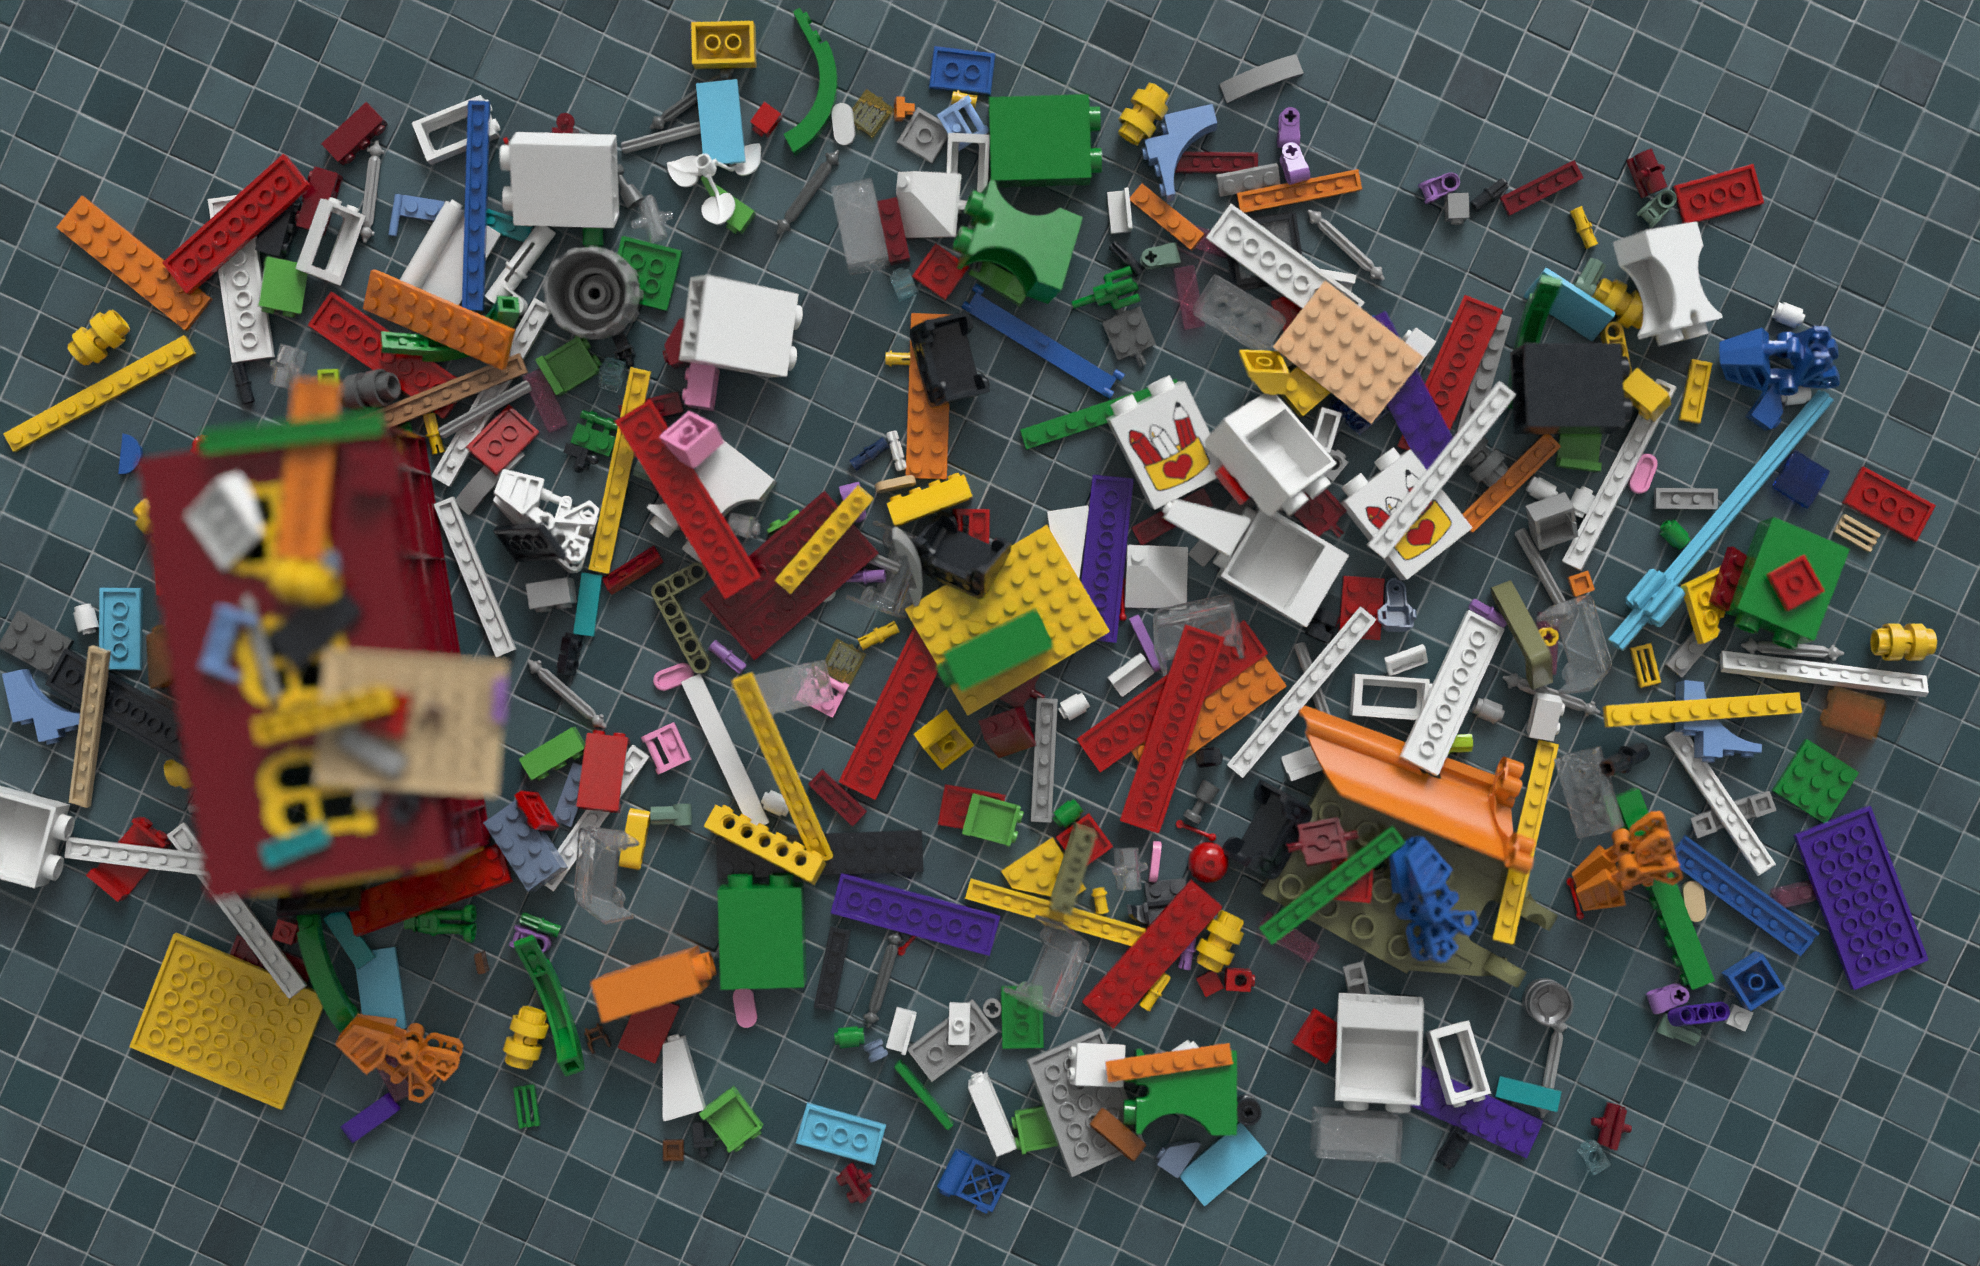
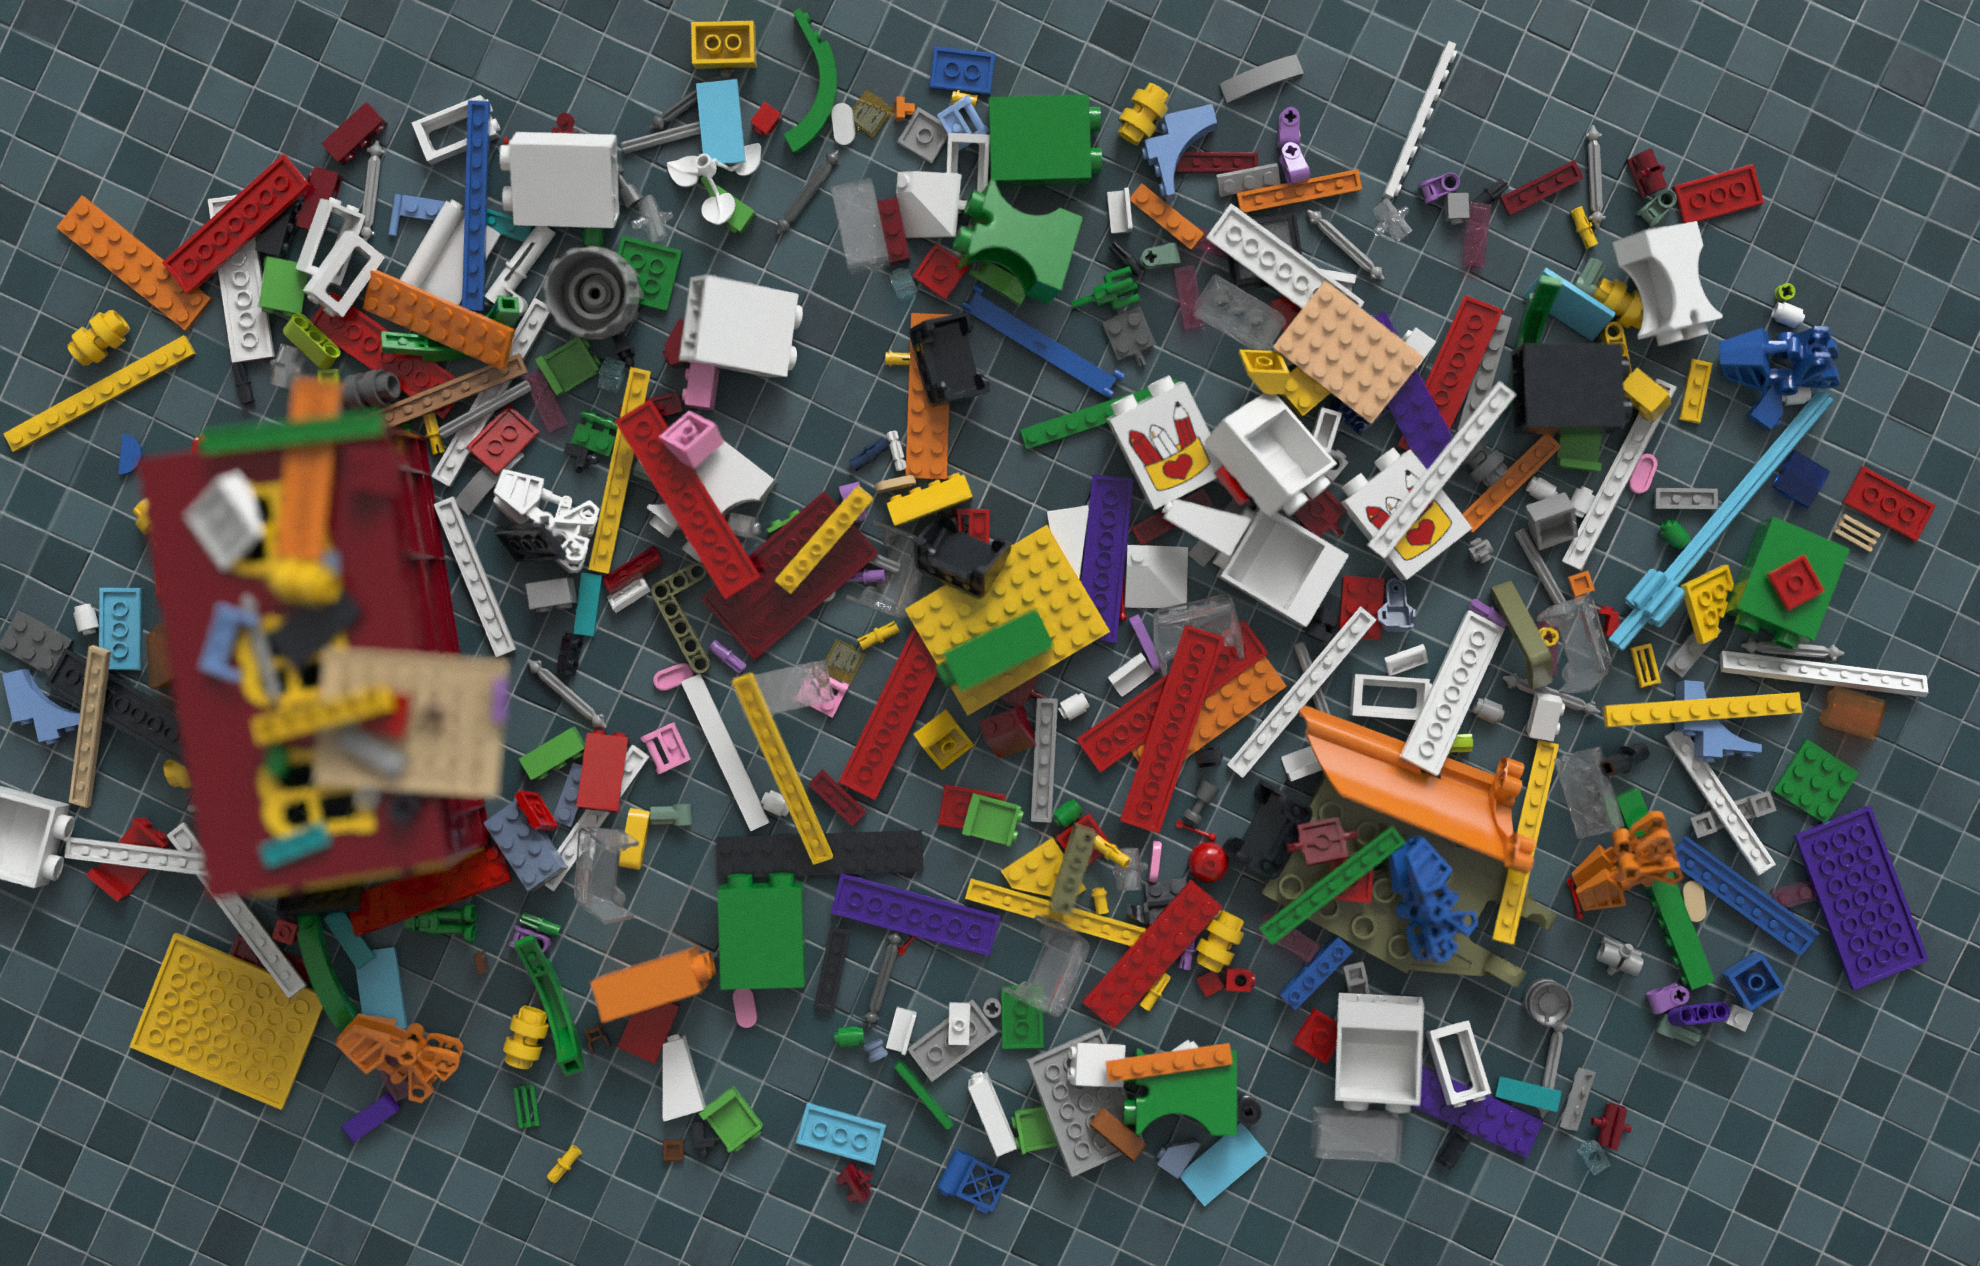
(276, 759): none -> green brick
(311, 341): none -> lime beam
(331, 265): none -> white piece
(564, 1164): none -> yellow axle
(628, 594): none -> white plate
(722, 815): yellow brick -> none
(905, 547): light grey slope -> none
(1111, 852): none -> yellow pin
(1315, 972): none -> blue brick
(1391, 220): none -> clear pin
(1424, 112): none -> white plate
(1476, 234): none -> clear pink plate
(1480, 550): none -> light grey gear
(1577, 1099): none -> light grey plate
(1595, 179): none -> light grey wheel
(1611, 620): none -> red bracket
(1619, 957): none -> light grey pin
(1727, 578): dark red plate -> none
(1779, 293): none -> lime axle
(1894, 642): yellow piece -> none

